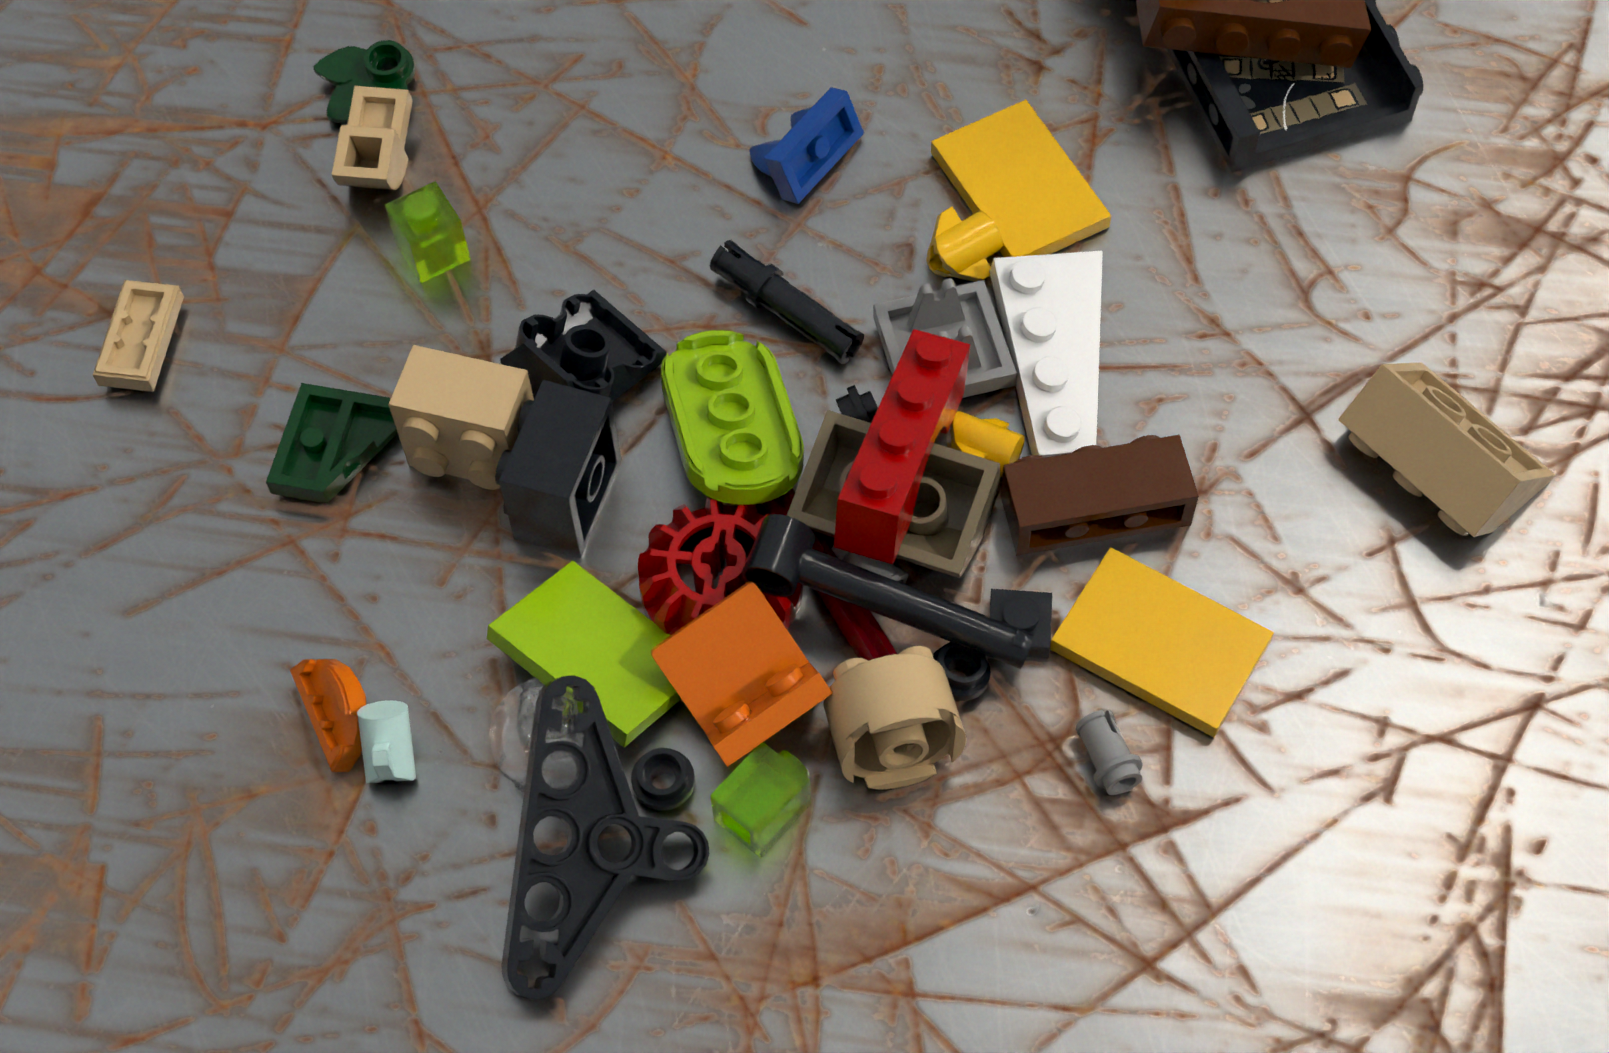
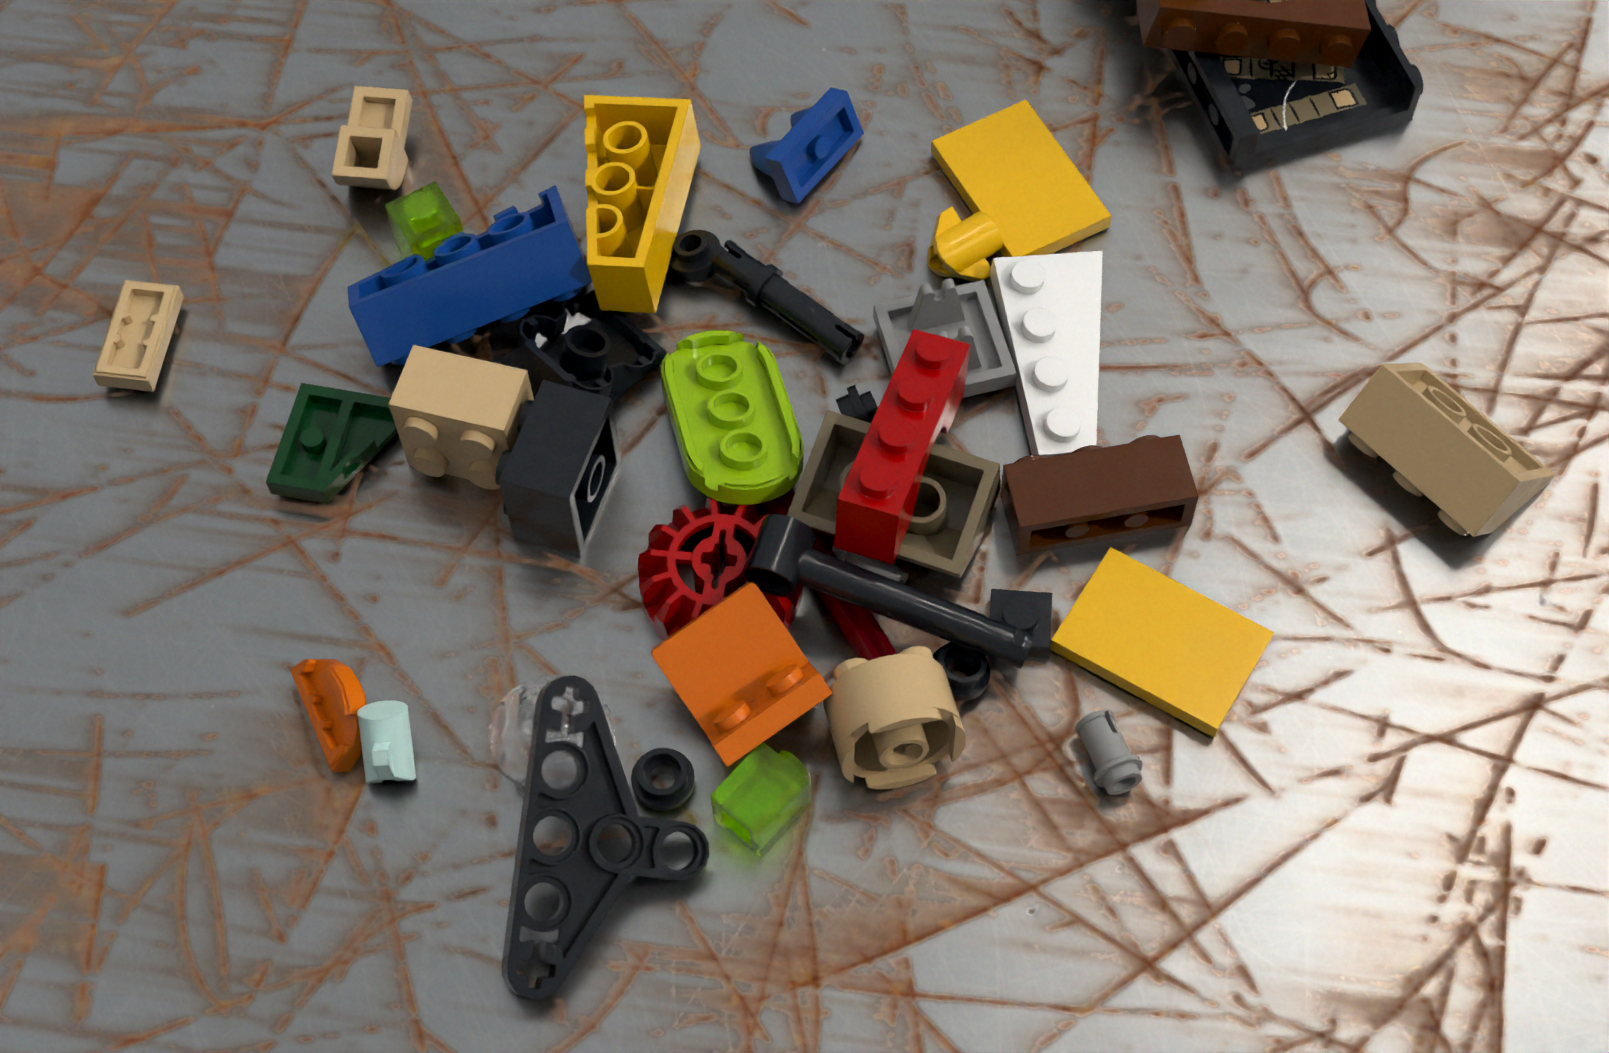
(363, 67): dark green plate -> none
(471, 281): none -> blue wedge
(590, 632): lime tile -> none
(637, 190): none -> yellow wedge
(693, 255): none -> black plate
(986, 439): yellow piece -> none

